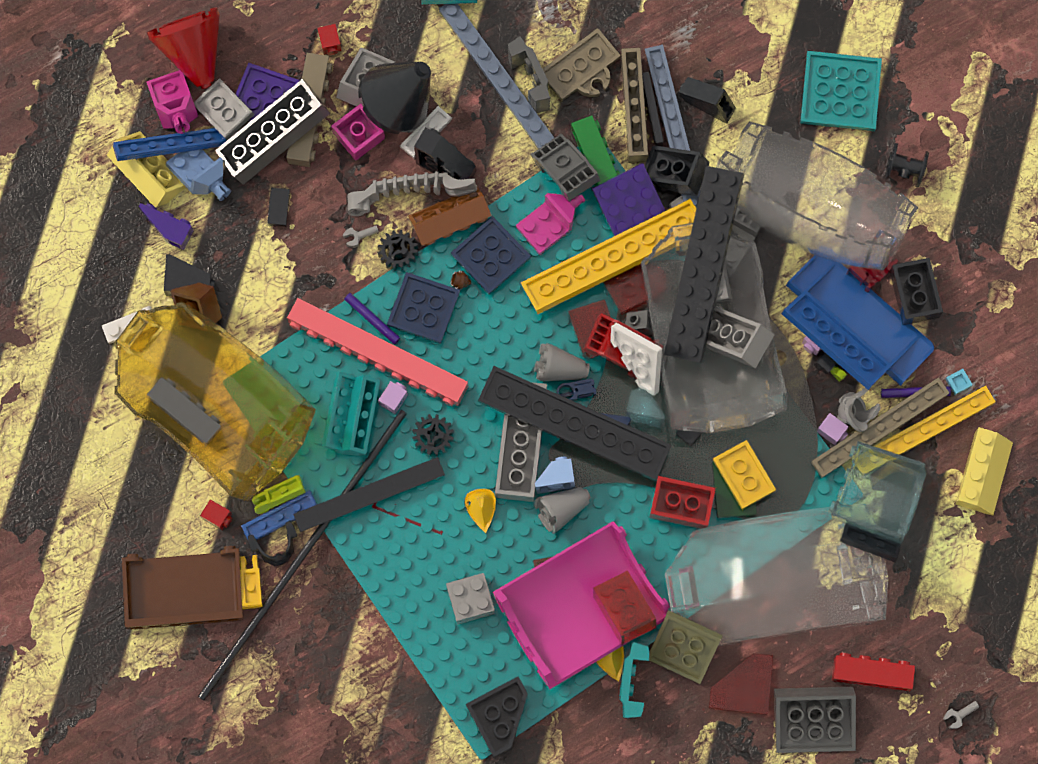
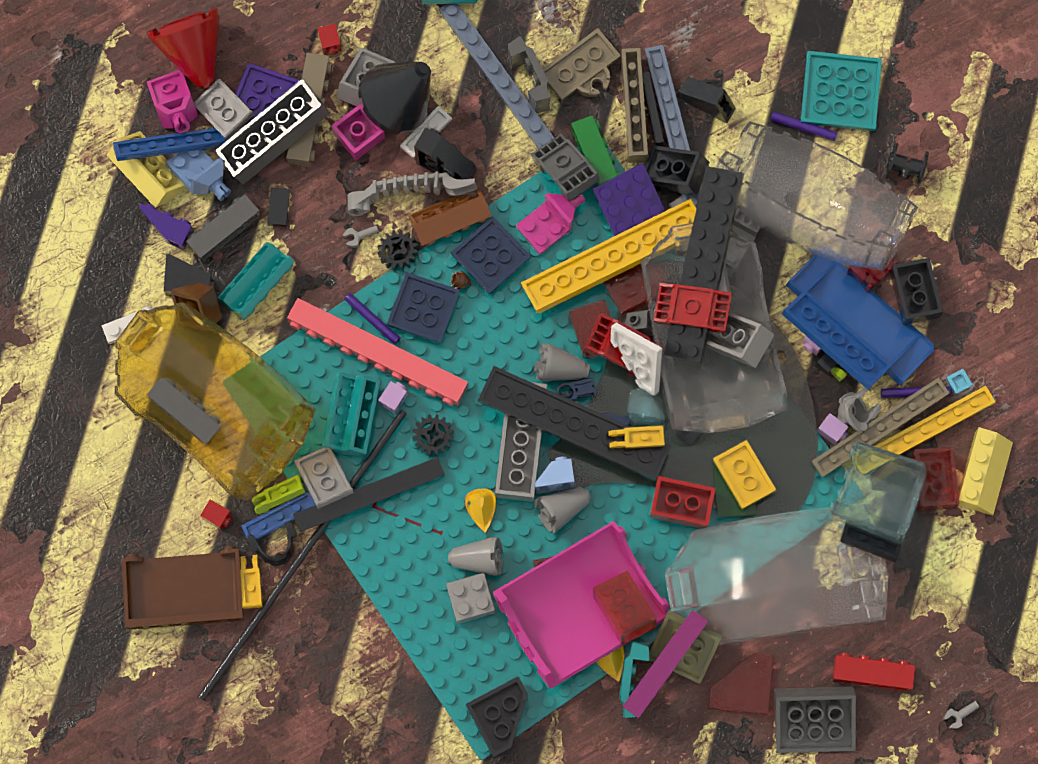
(223, 228): none -> dark grey brick
(255, 280): none -> teal brick
(323, 477): none -> light grey tile
(479, 556): none -> light grey cone
(639, 437): none -> yellow hinge
(665, 664): none -> magenta tile
(692, 307): none -> red plate
(806, 127): none -> dark purple piece
(940, 484): none -> clear red brick

